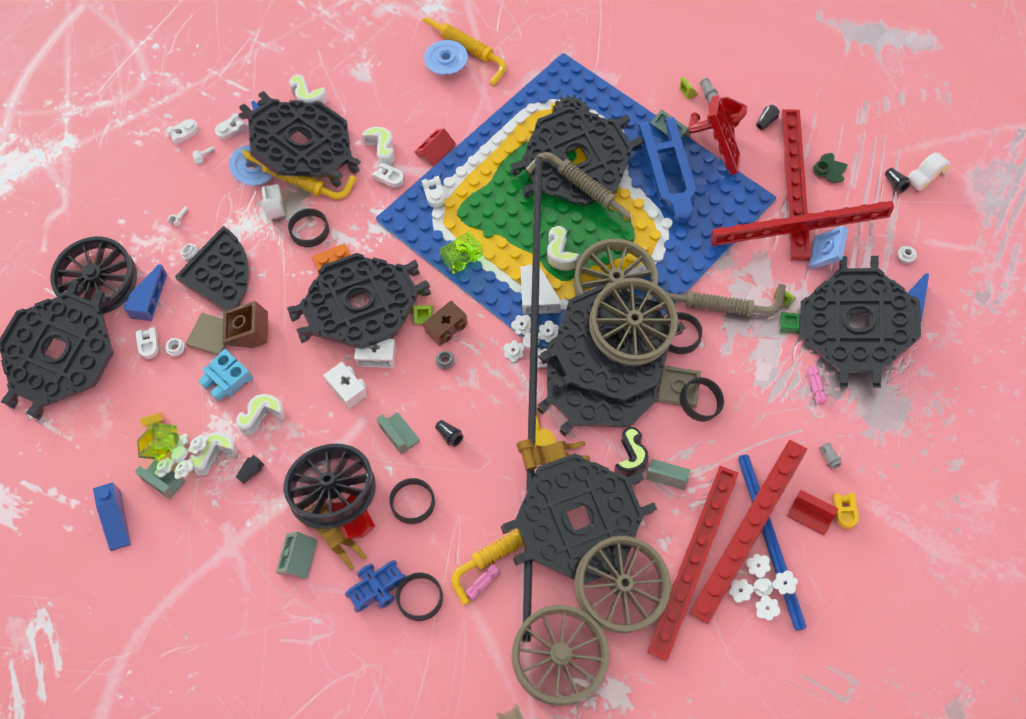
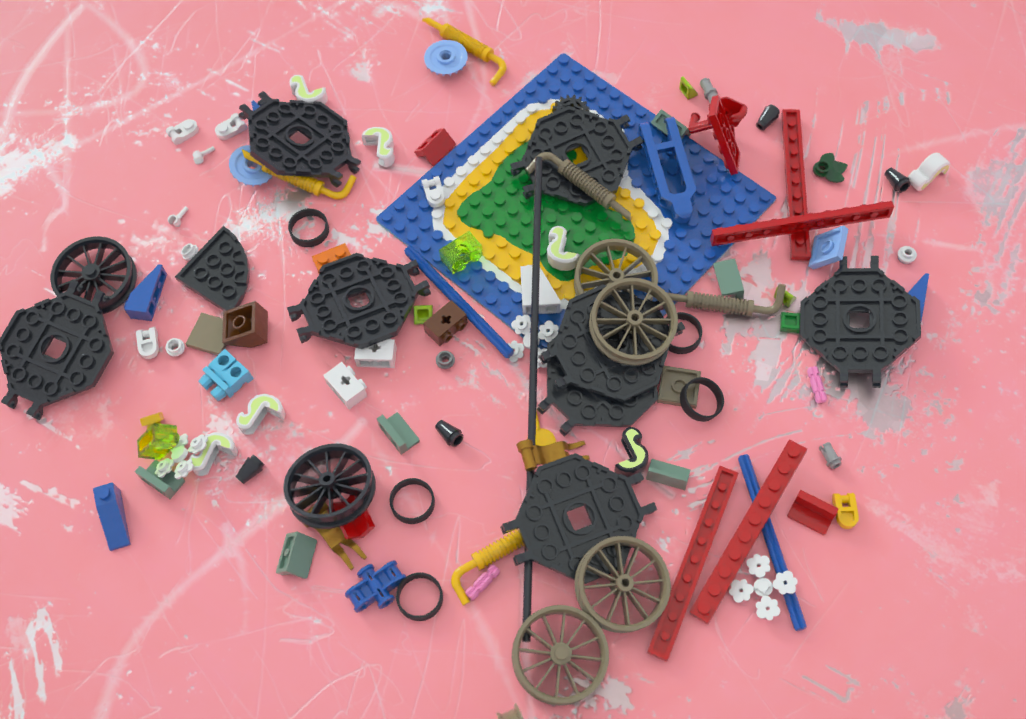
(273, 202): white animal -> none
(393, 178): white plate -> none
(452, 295): none -> blue axle
(729, 278): none -> sand green panel

